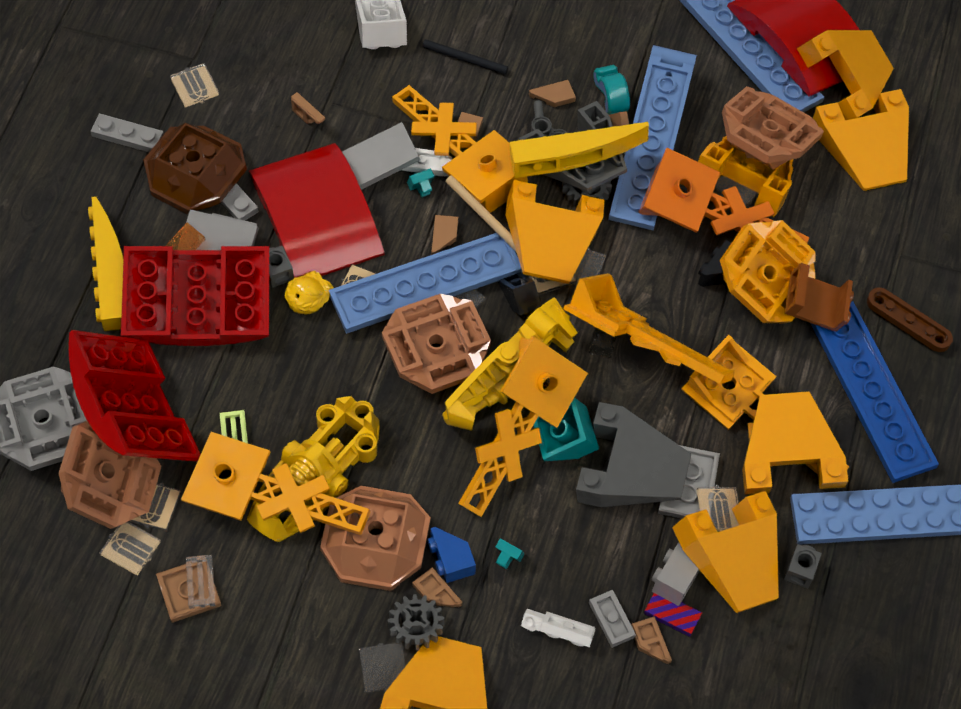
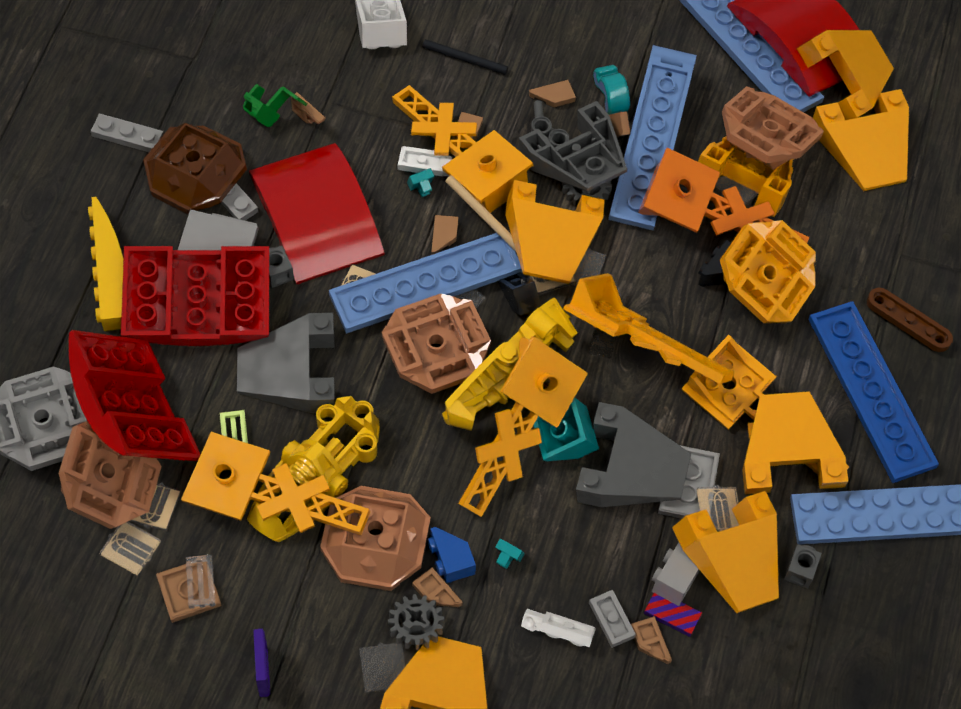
(186, 239): clear orange tile -> none
(194, 85): clear piece -> none
(261, 662): none -> dark purple tile
(267, 113): none -> green piece
(279, 365): none -> dark grey wedge
(312, 293): yellow hair -> none
(381, 155): light grey tile -> none
(574, 149): yellow slope -> none
(817, 300): dark orange panel -> none

